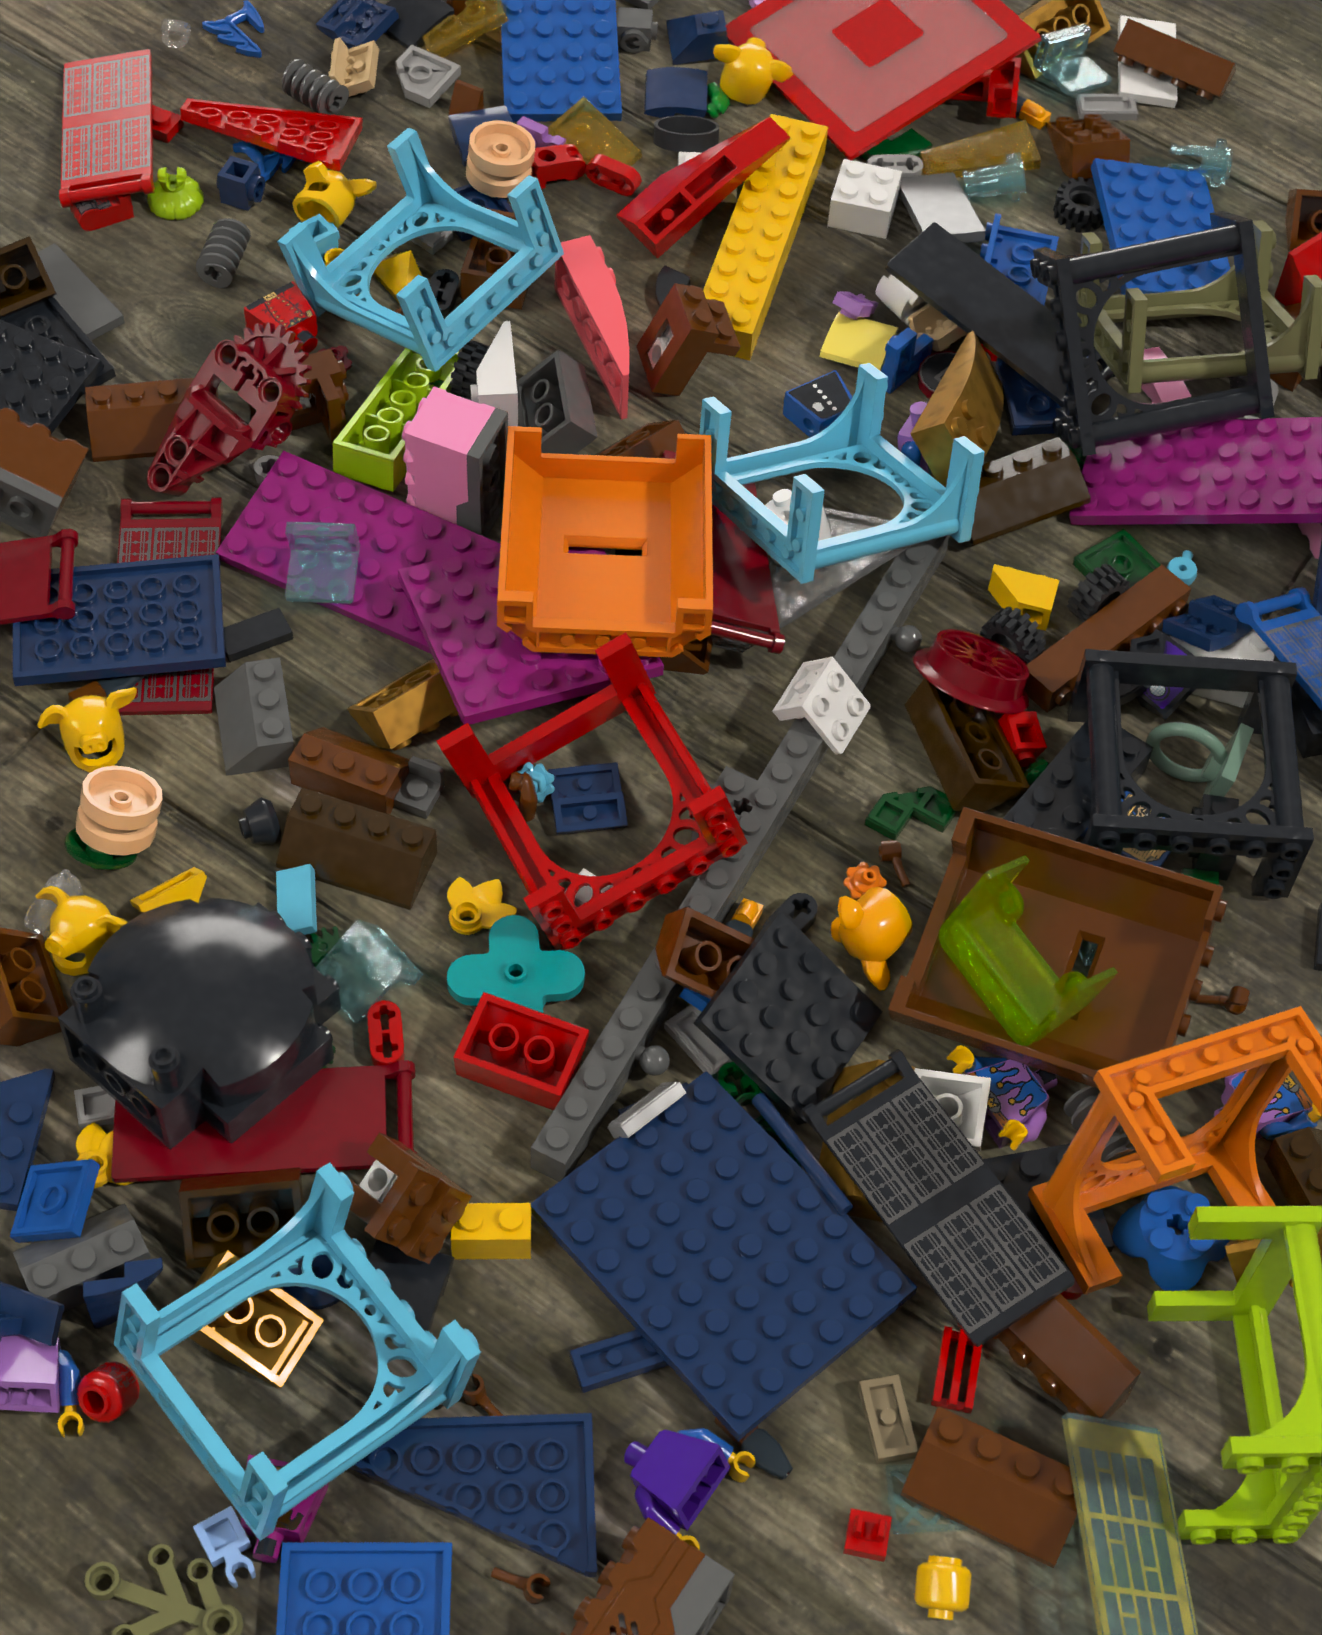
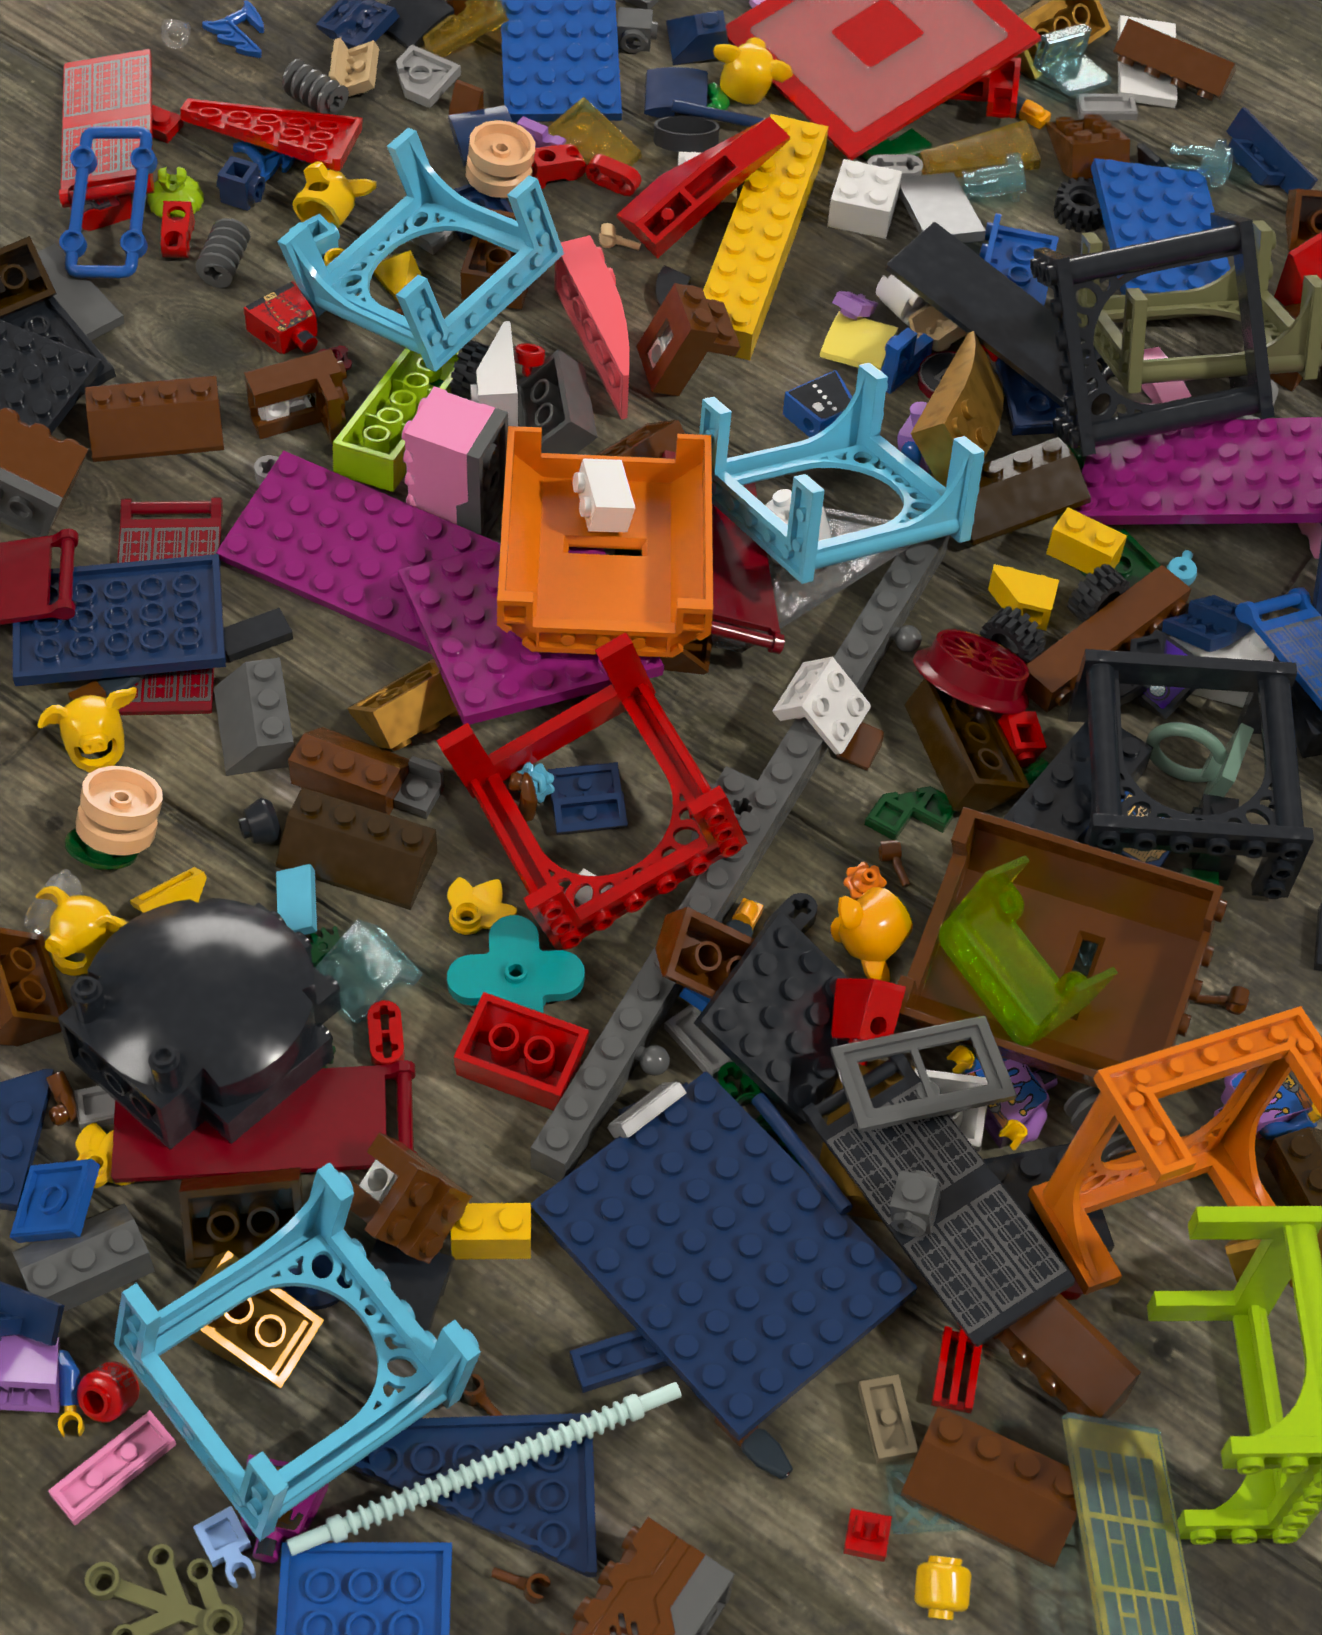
(64, 1097): none -> reddish brown arm
(85, 163): none -> blue bar
(104, 1296): dark blue slope -> none
(112, 1467): none -> bright pink tile
(176, 231): none -> red leg
(208, 431): dark red connector -> none
(322, 562): clear light blue bracket -> none
(339, 1527): none -> light aqua hose
(448, 295): black beam -> none
(528, 356): none -> red tile
(604, 495): none -> white brick
(609, 238): none -> tan hand
(681, 1474): dark purple torso -> none
(715, 114): none -> dark blue bar
(863, 746): none -> reddish brown slope
(865, 1009): none -> red torso
(915, 1203): none -> dark grey brick
(929, 1100): none -> dark grey door
(1085, 542): none -> yellow brick
(1148, 157): none -> black slope
(1172, 1259): blue brick -> none
(1265, 156): none -> dark blue bracket

